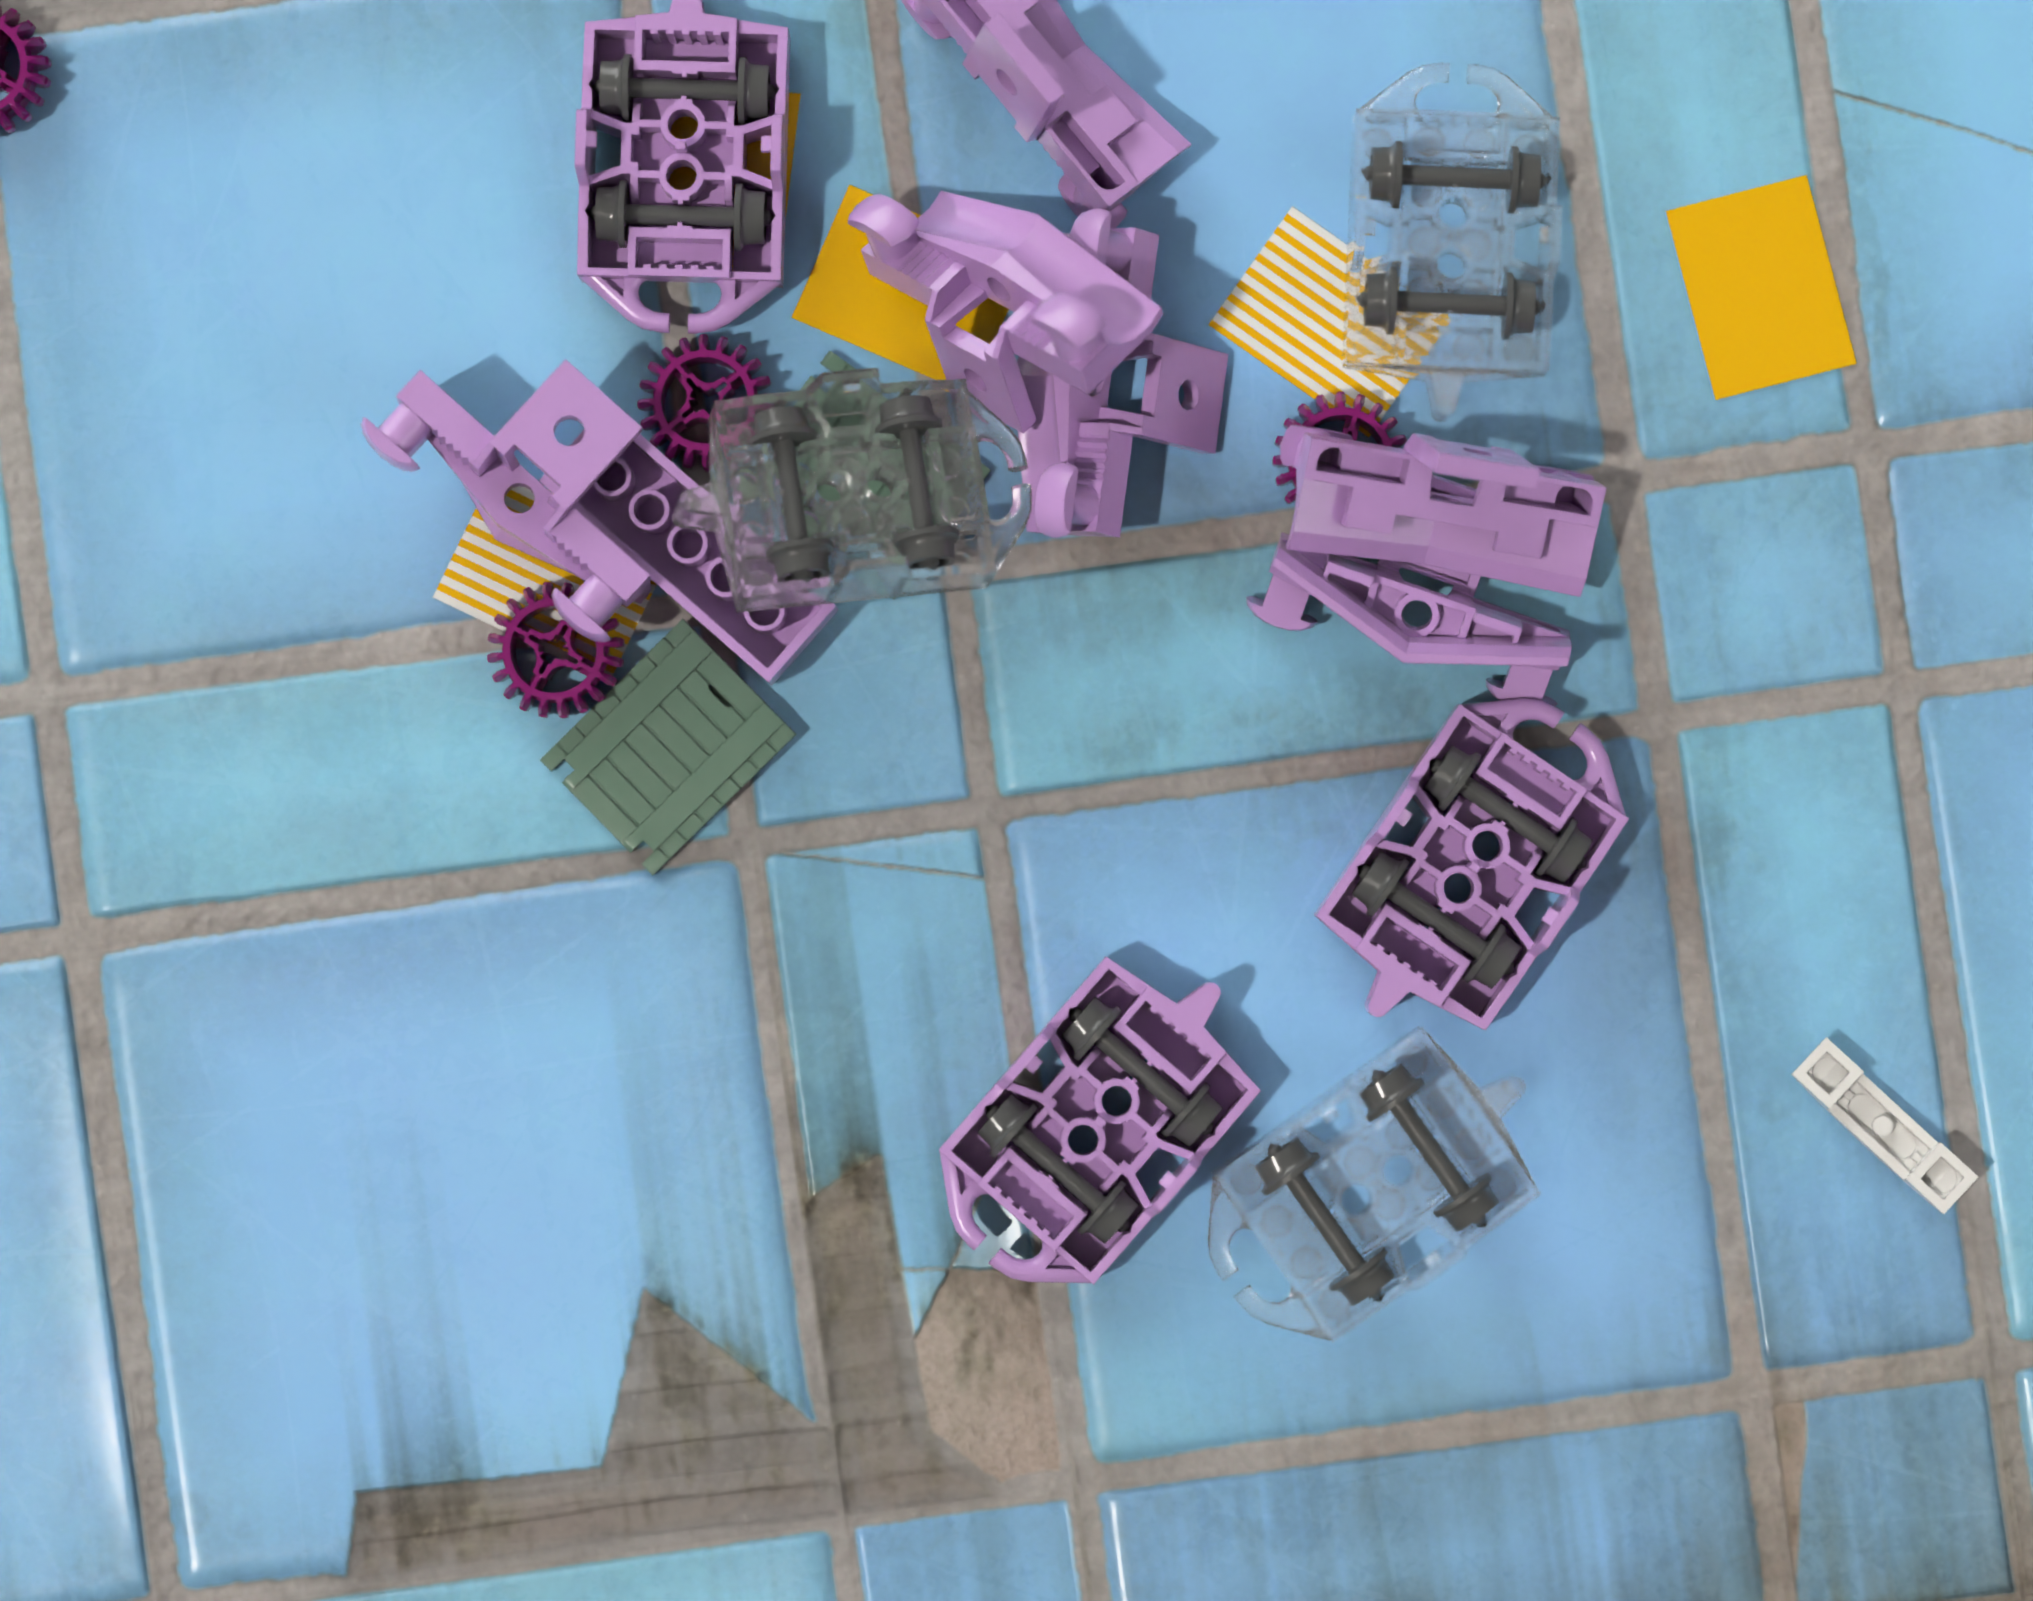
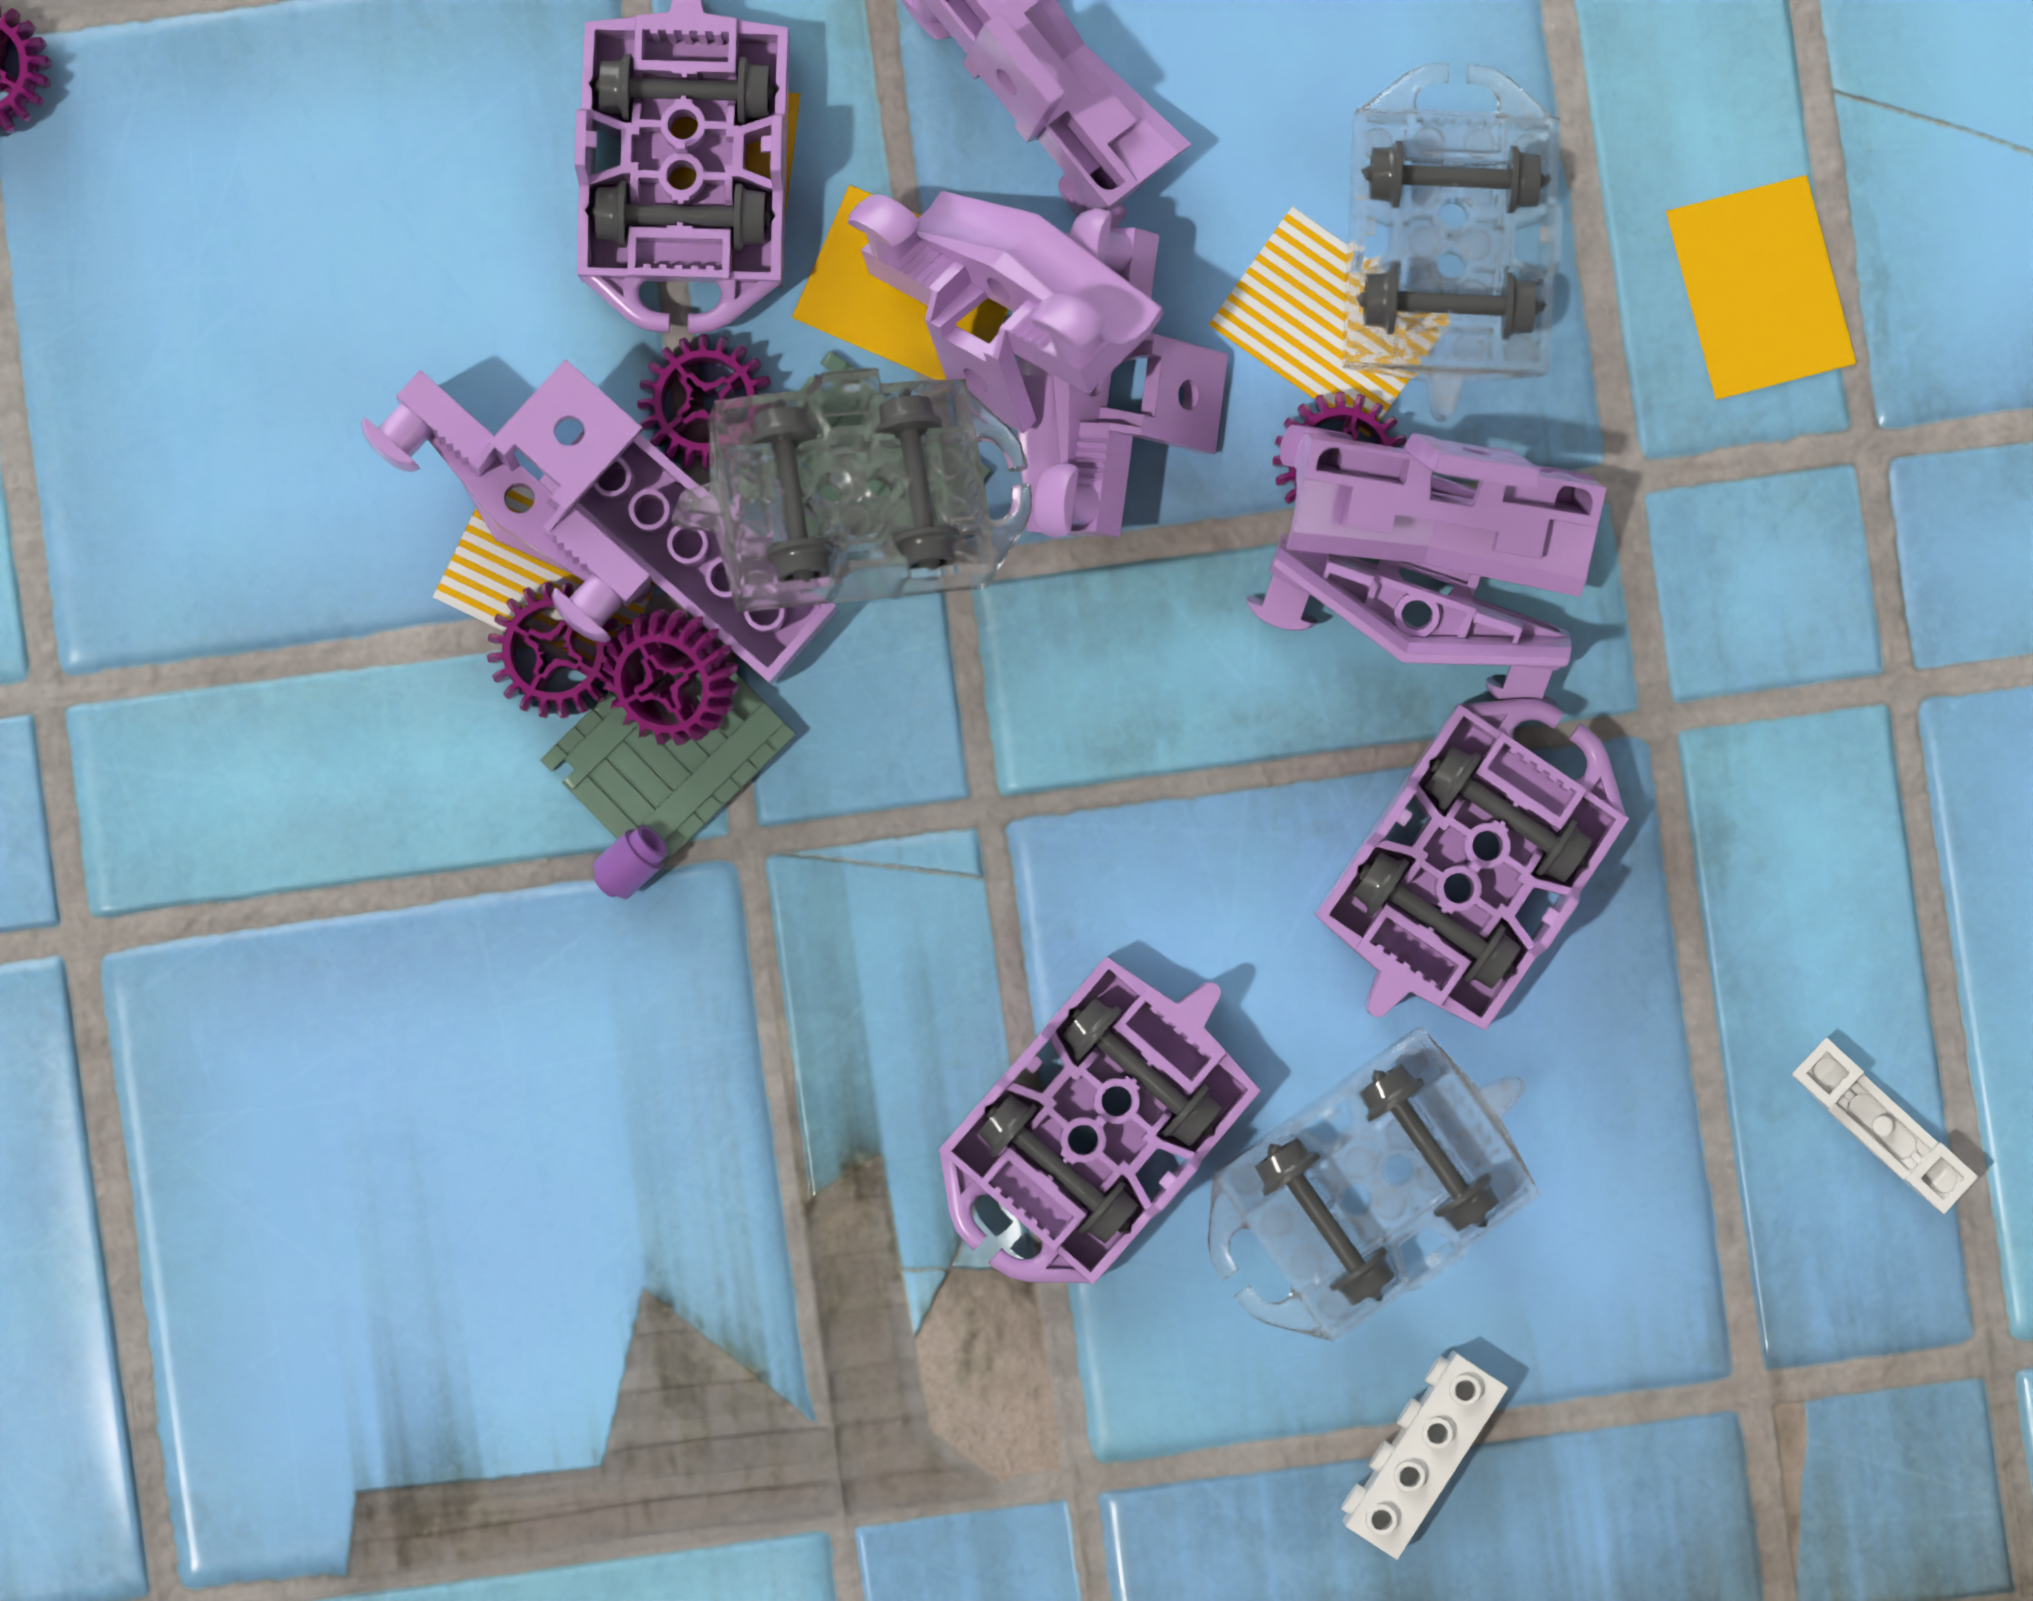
(629, 862): none -> medium lavender brick
(682, 712): none -> magenta gear
(1423, 1454): none -> white brick

